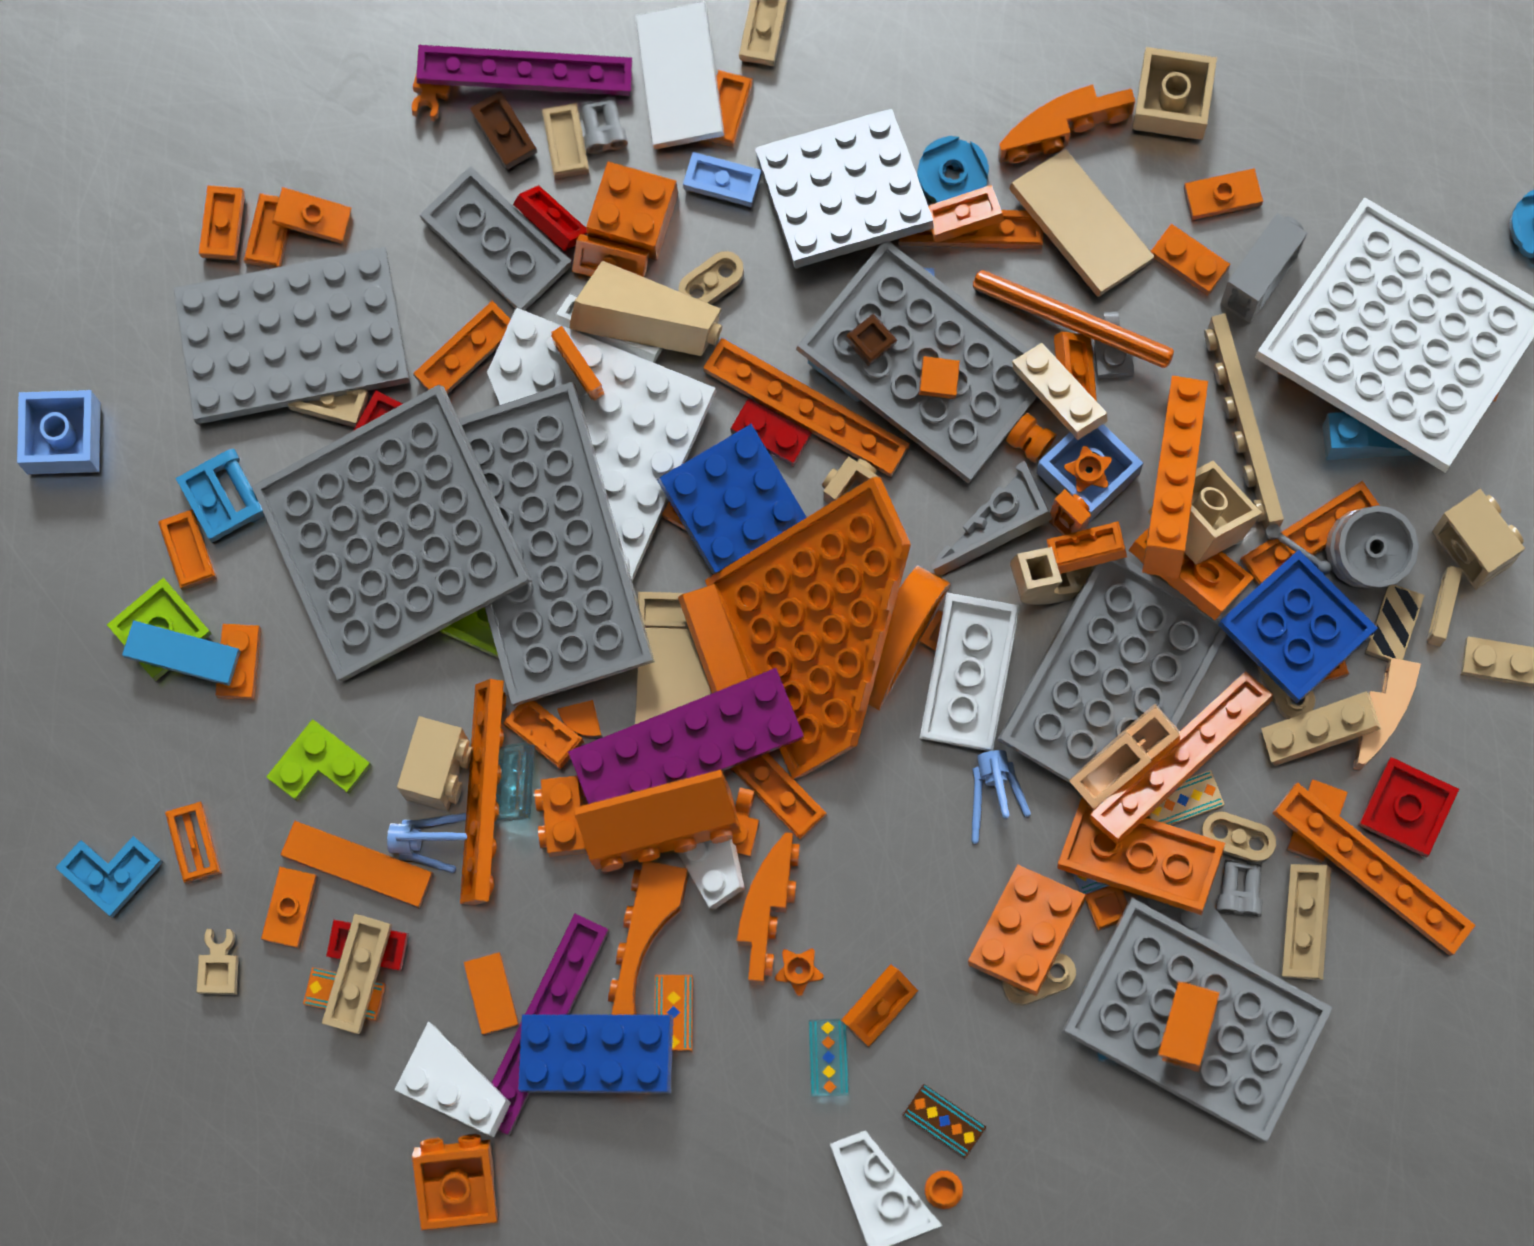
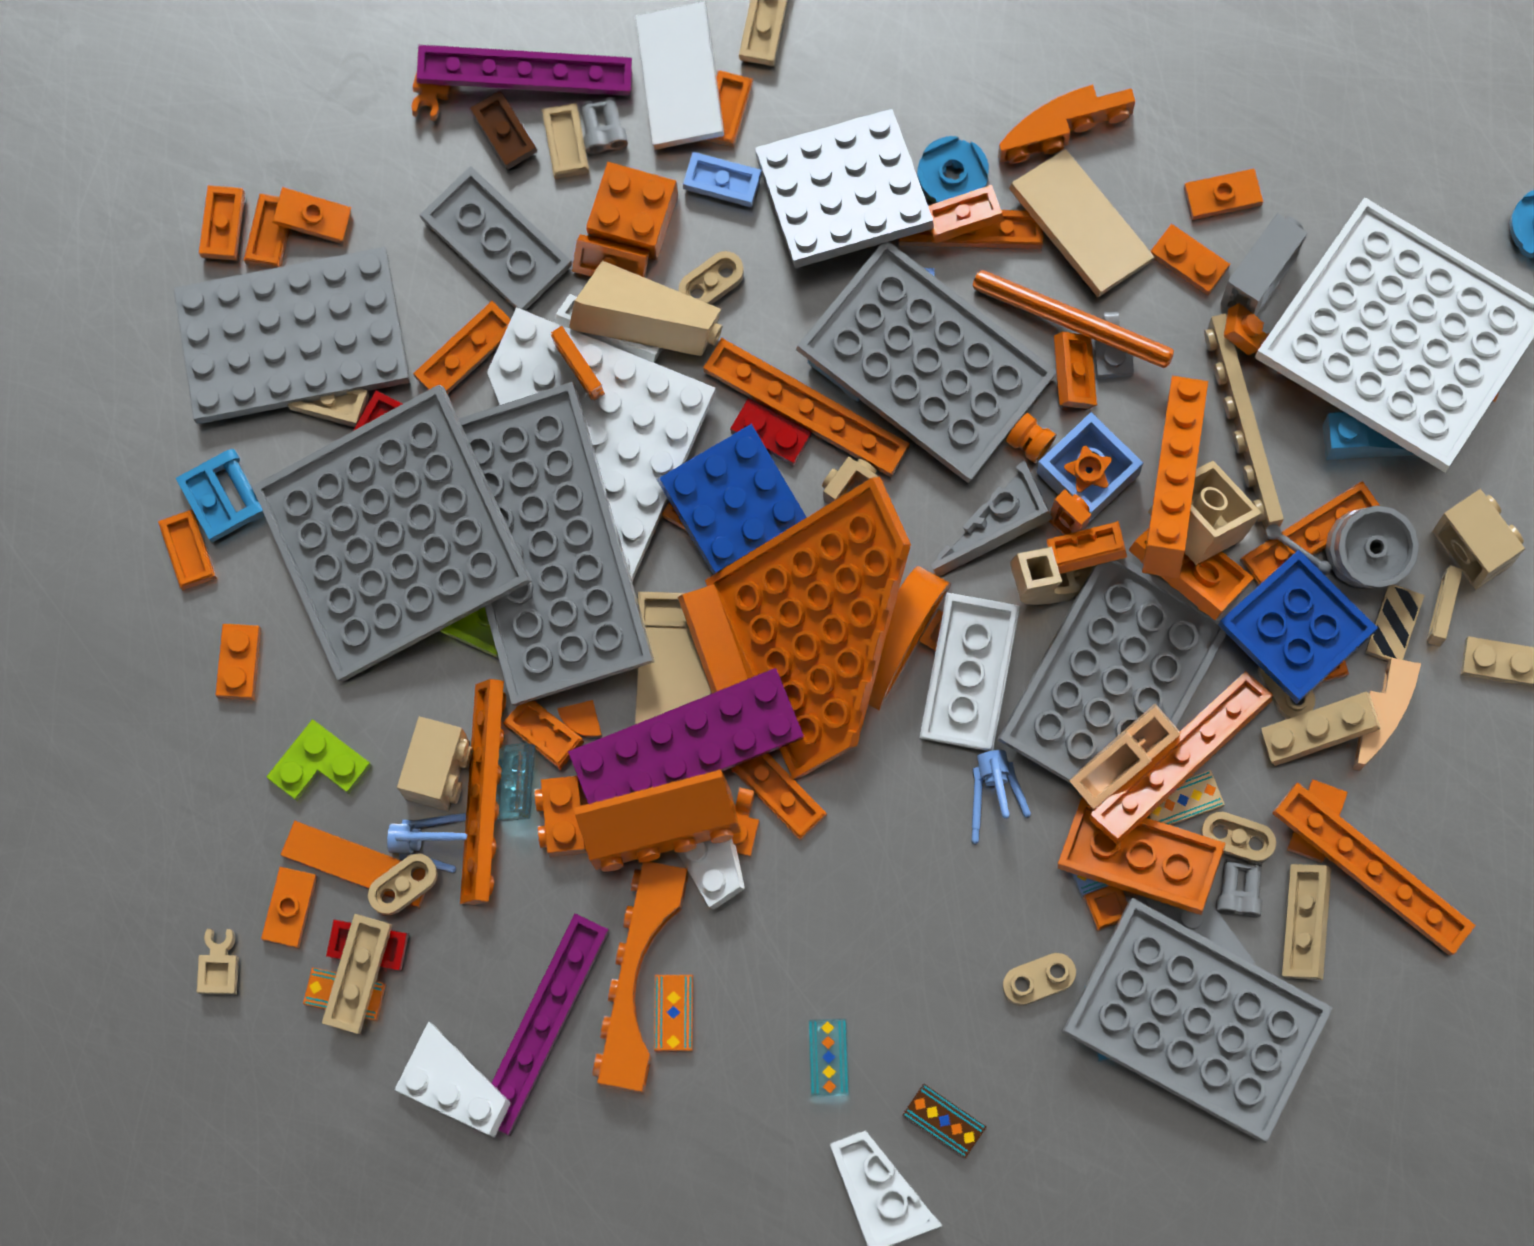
(58, 432): light blue brick -> none
(109, 883): dark azure plate -> none
(163, 609): lime plate -> none
(181, 653): dark azure tile -> none
(202, 872): orange tile -> none
(401, 882): none -> tan plate
(454, 1182): orange plate -> none
(491, 994): orange tile -> none
(550, 217): red plate -> none
(596, 1053): blue plate -> none
(768, 892): orange slope -> none
(791, 962): orange plate -> none
(870, 339): reddish brown tile -> none
(879, 1005): orange plate -> none
(939, 377): orange tile -> none
(943, 1189): orange plate -> none
(1027, 930): orange plate -> none
(1059, 391): plate -> none
(1174, 93): tan brick -> none
(1188, 1026): orange hinge -> none
(1244, 329): none -> orange plate
(1408, 807): red plate -> none

